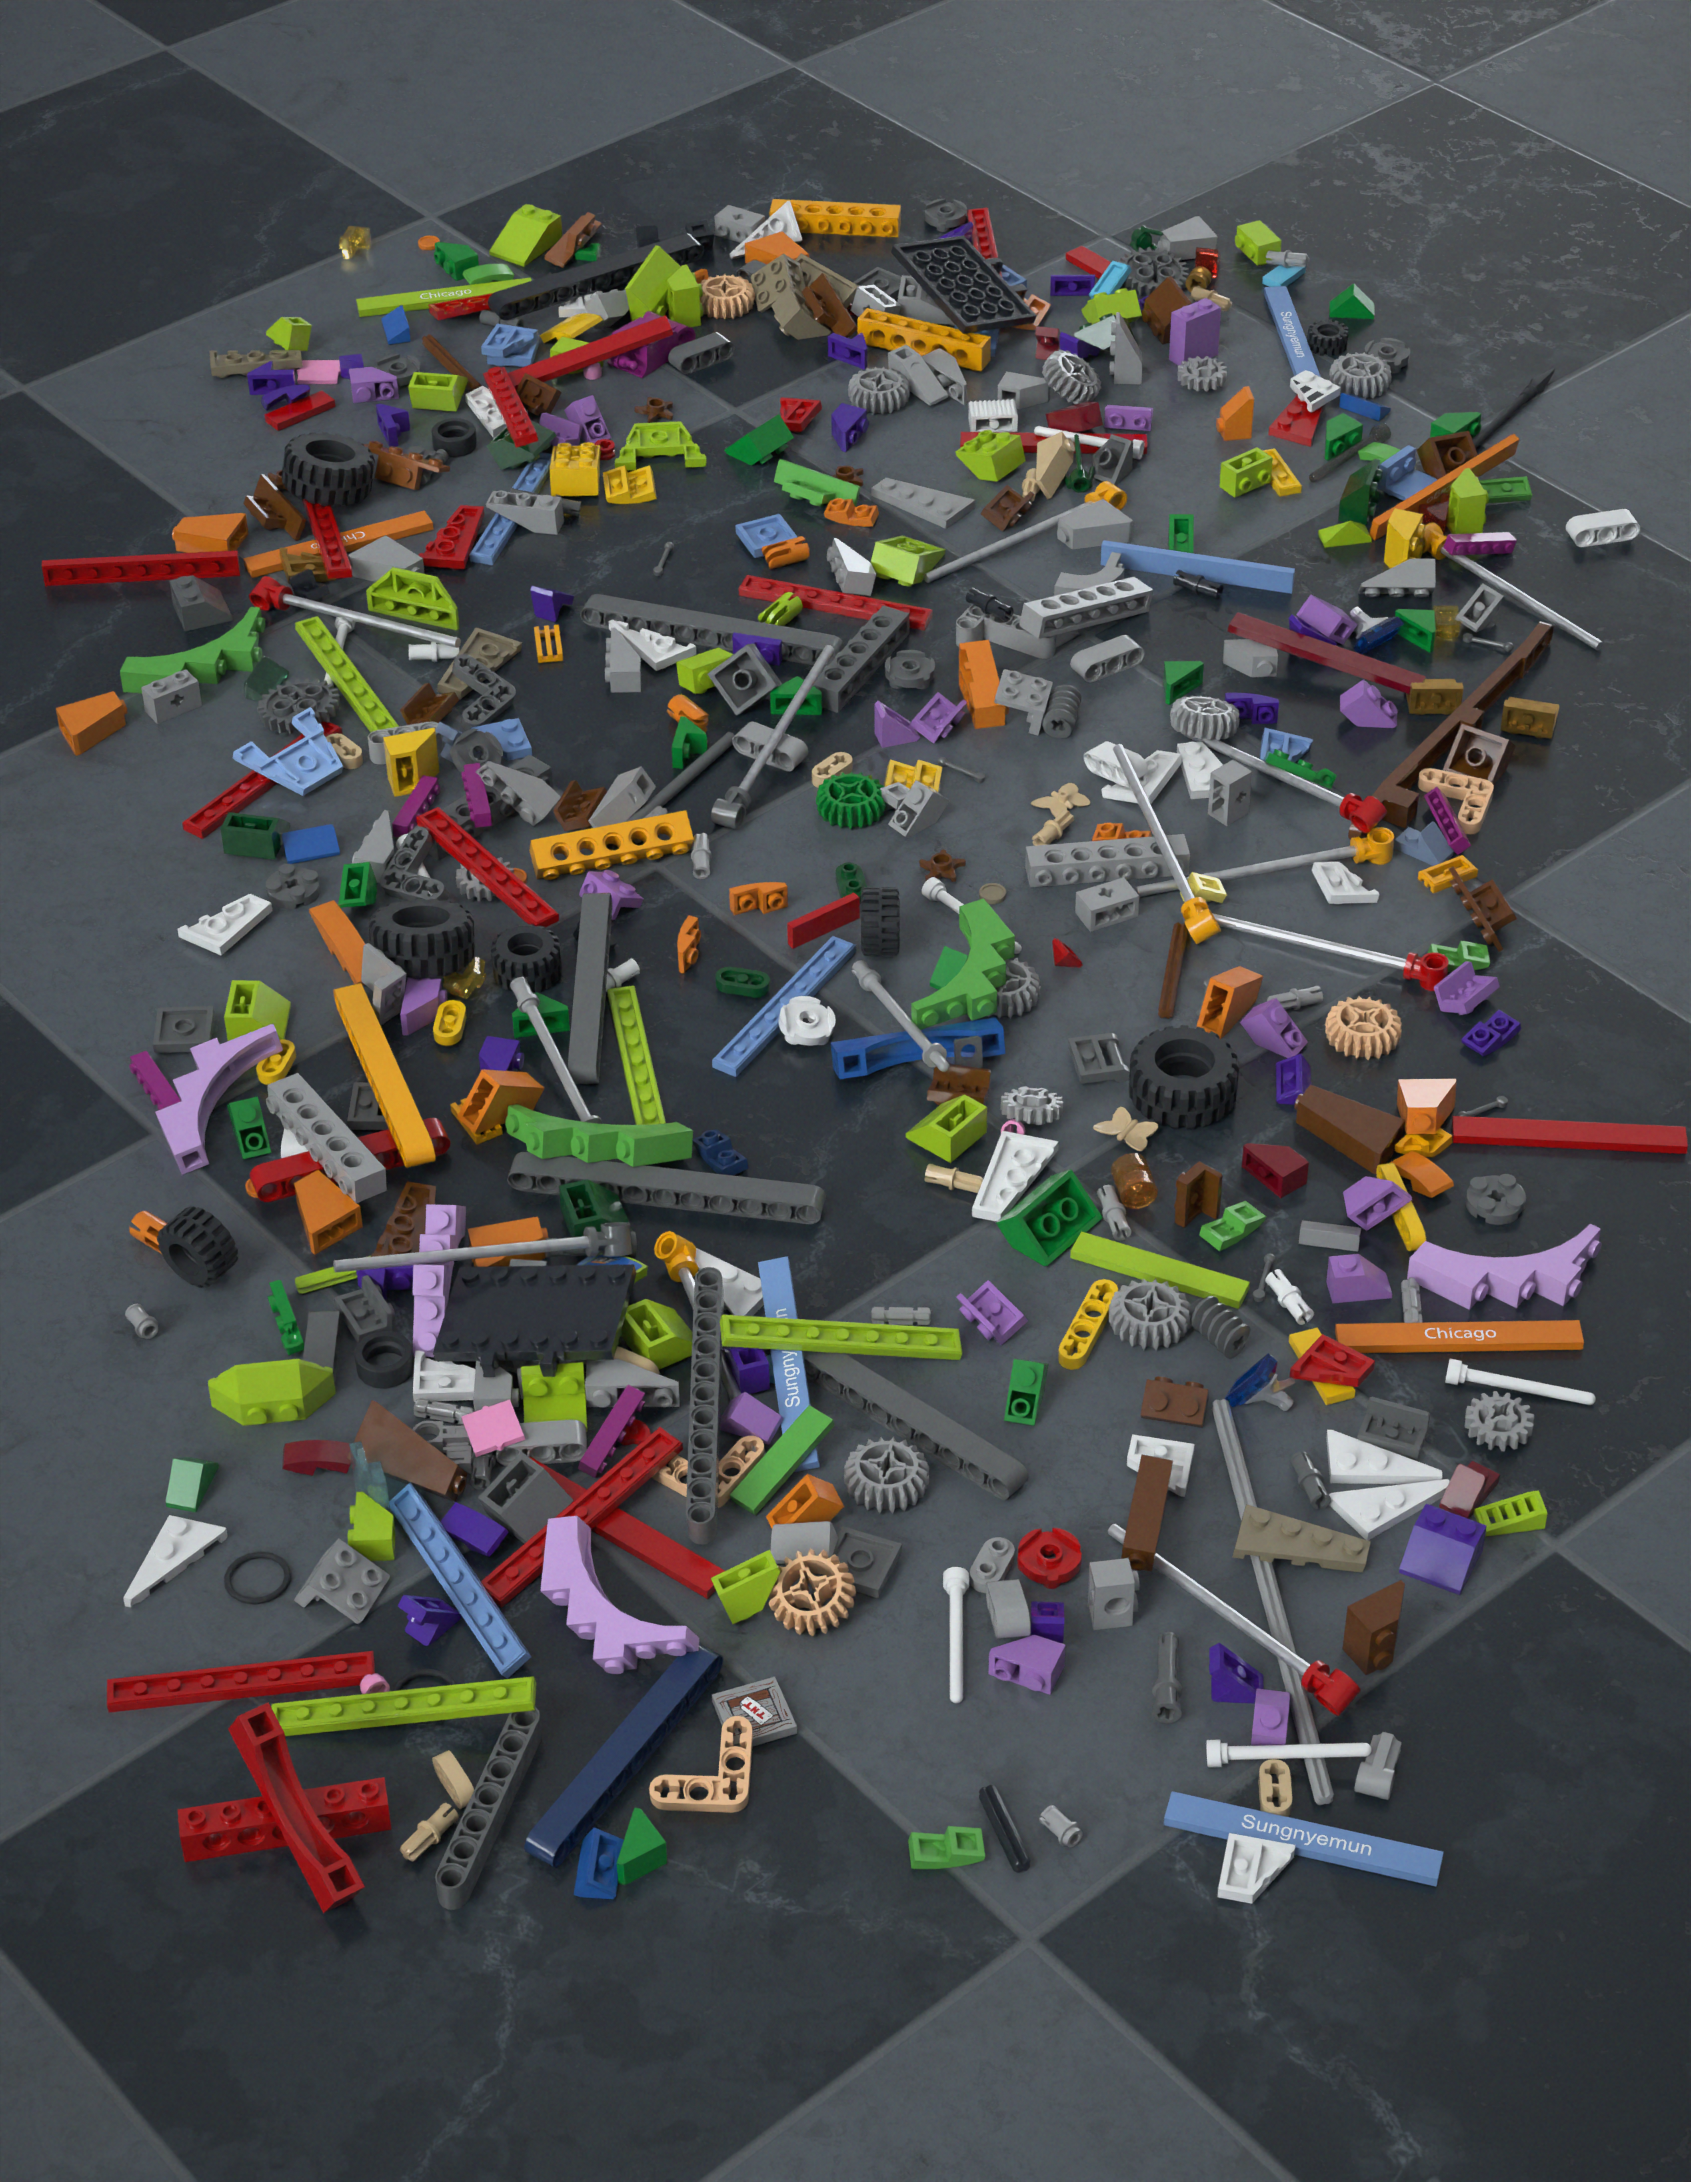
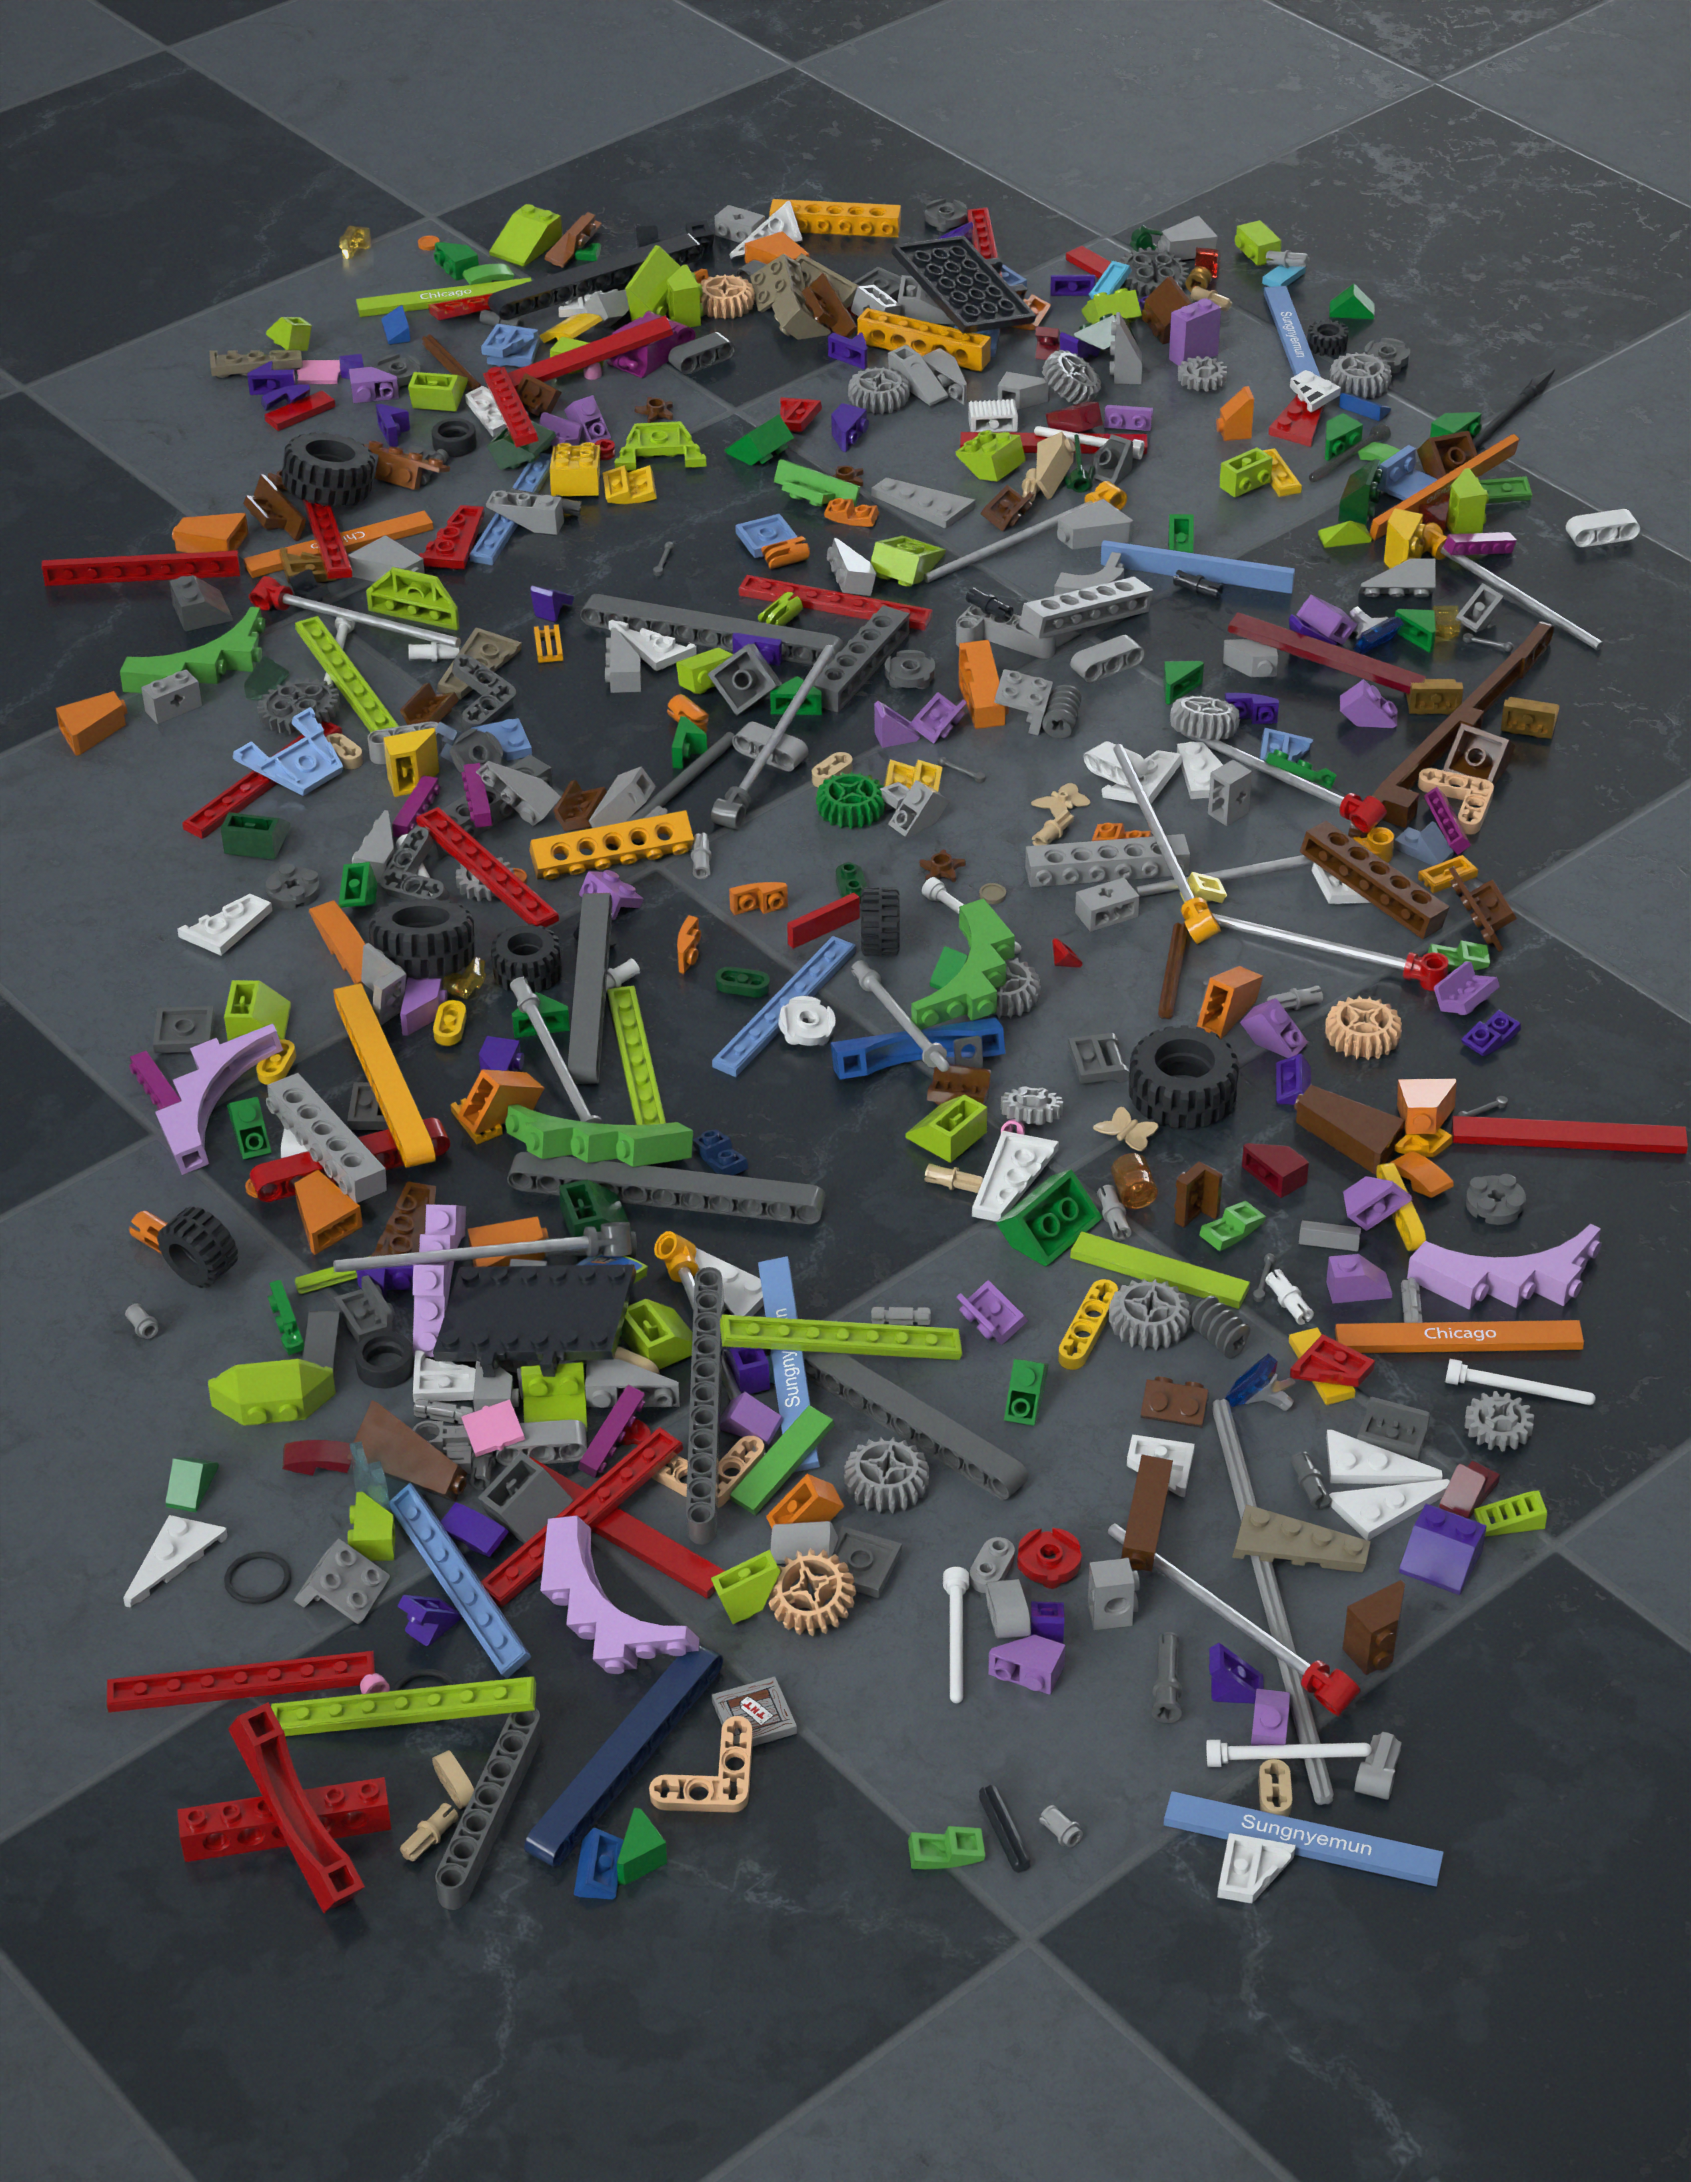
(310, 844): blue slope -> none
(1374, 879): none -> reddish brown brick

